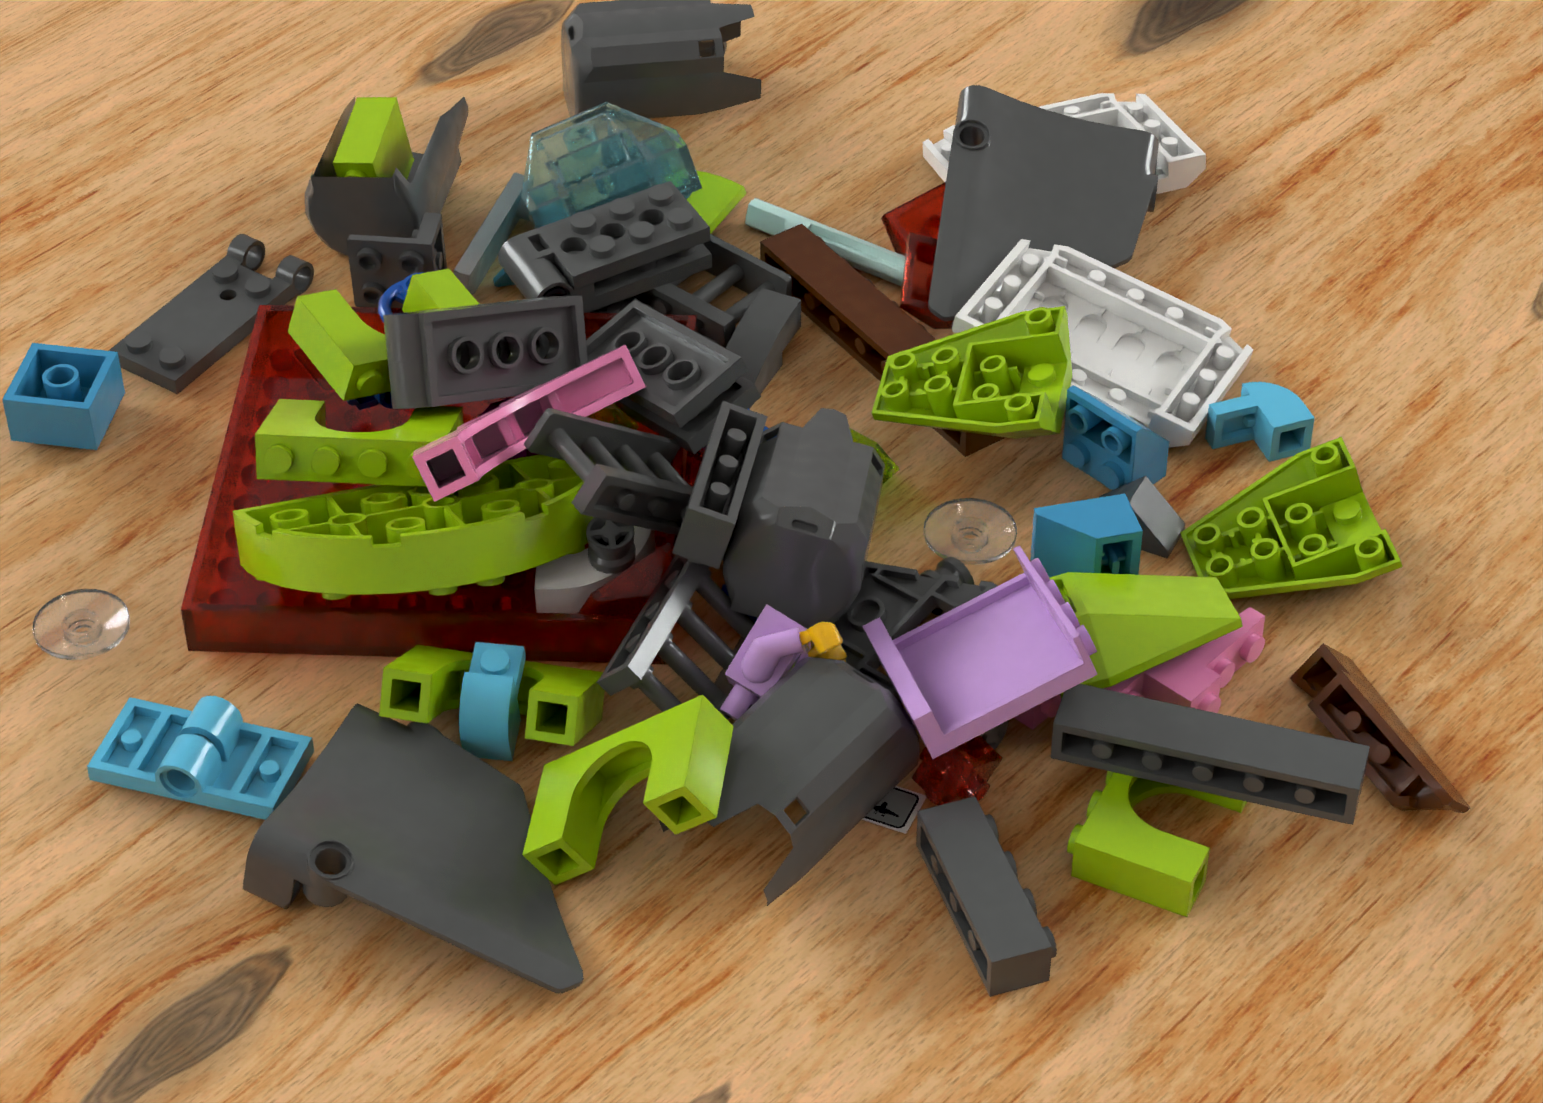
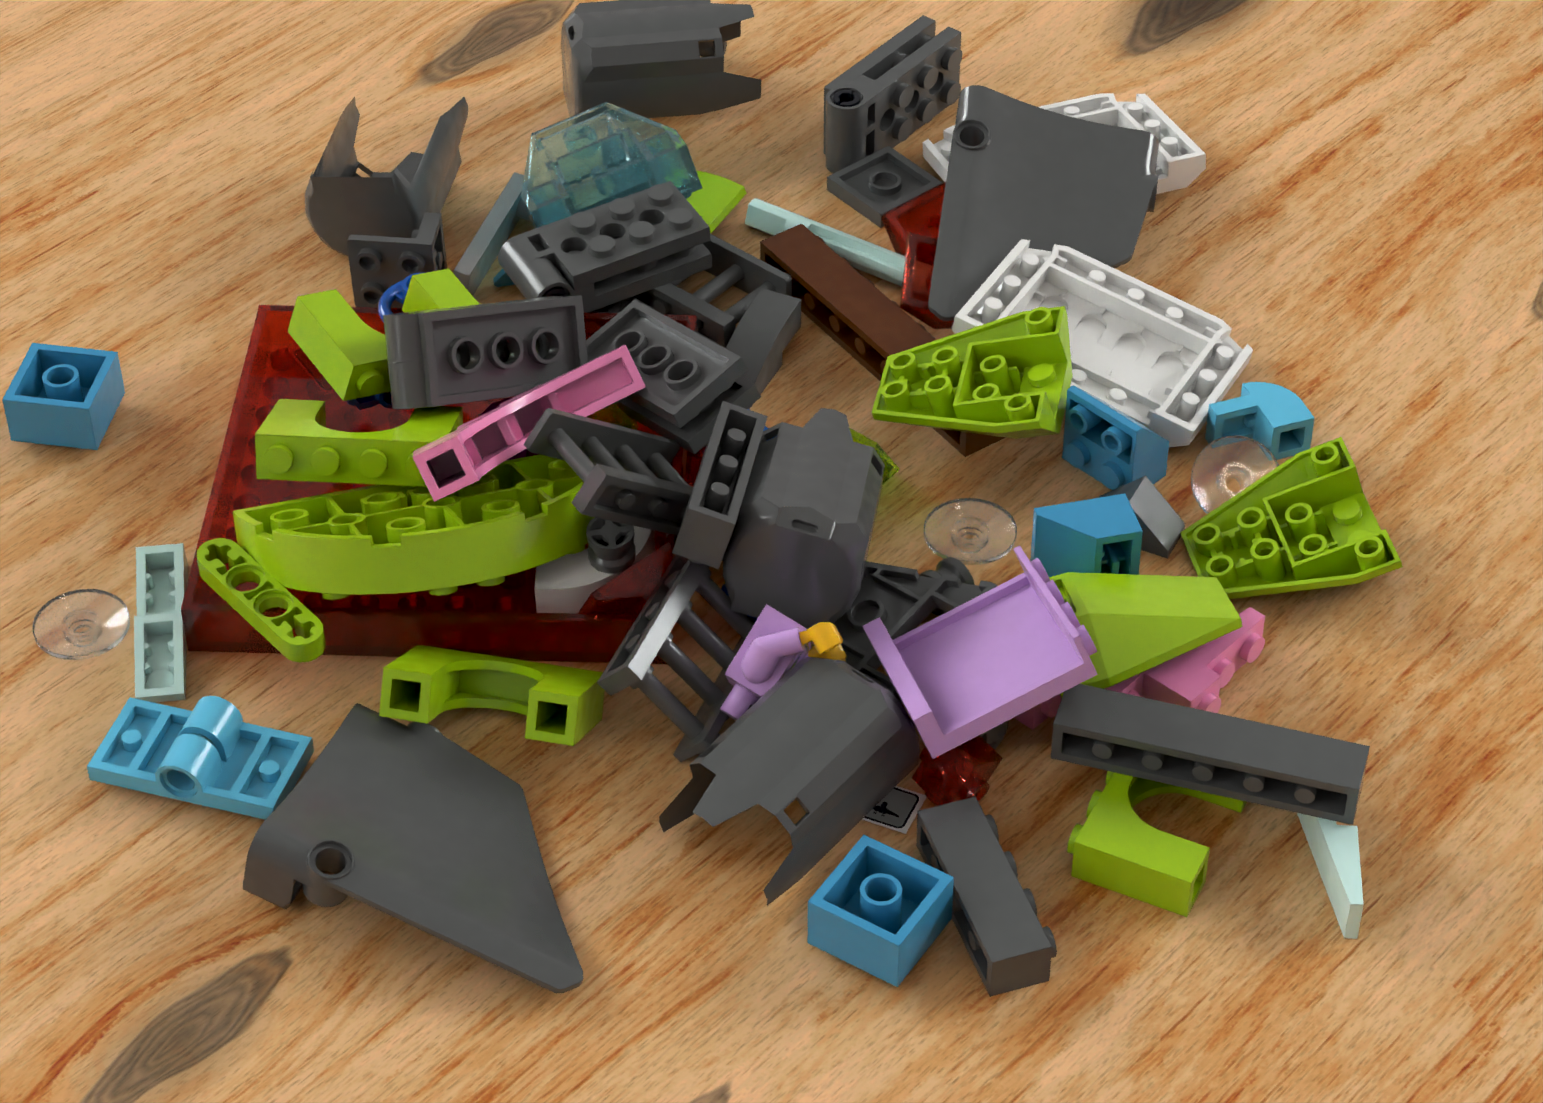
(159, 626): none -> light aqua slope
(210, 316): dark grey hinge -> none
(268, 594): none -> lime beam
(374, 141): lime brick -> none
(489, 701): medium azure brick -> none
(685, 766): lime arch -> none
(880, 183): none -> dark grey tile
(880, 910): none -> dark azure brick
(891, 93): none -> dark grey hinge
(1228, 458): none -> clear dish
(1338, 862): none -> light aqua slope
(1360, 715): reddish brown wedge -> none

